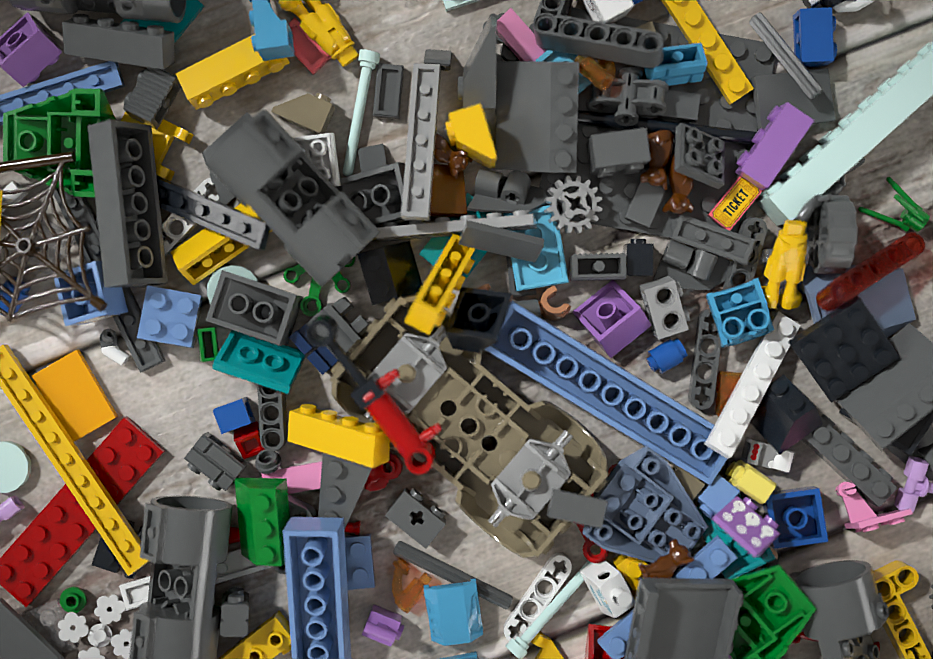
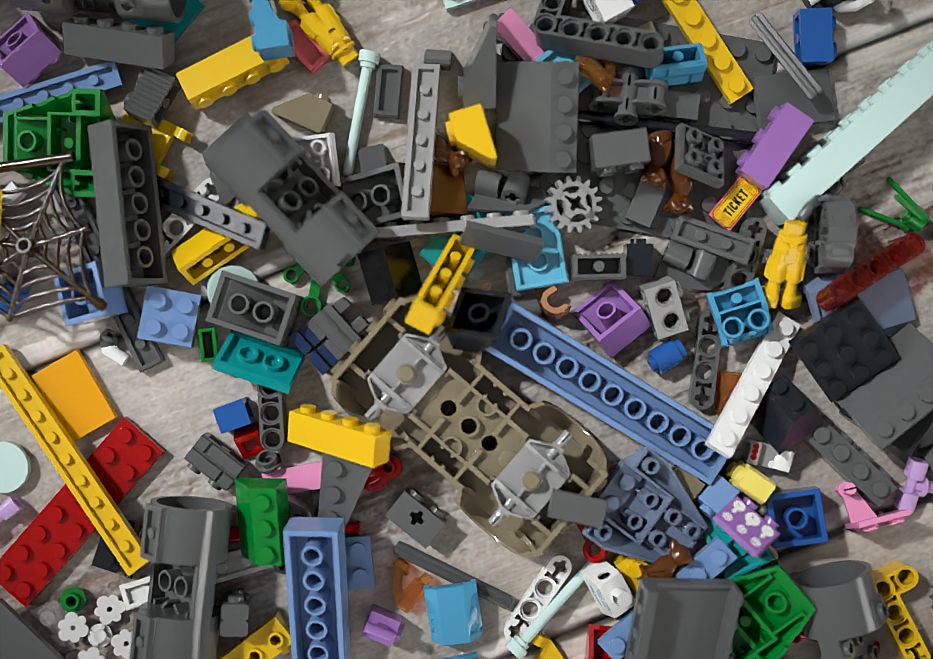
(373, 397): red piece -> none

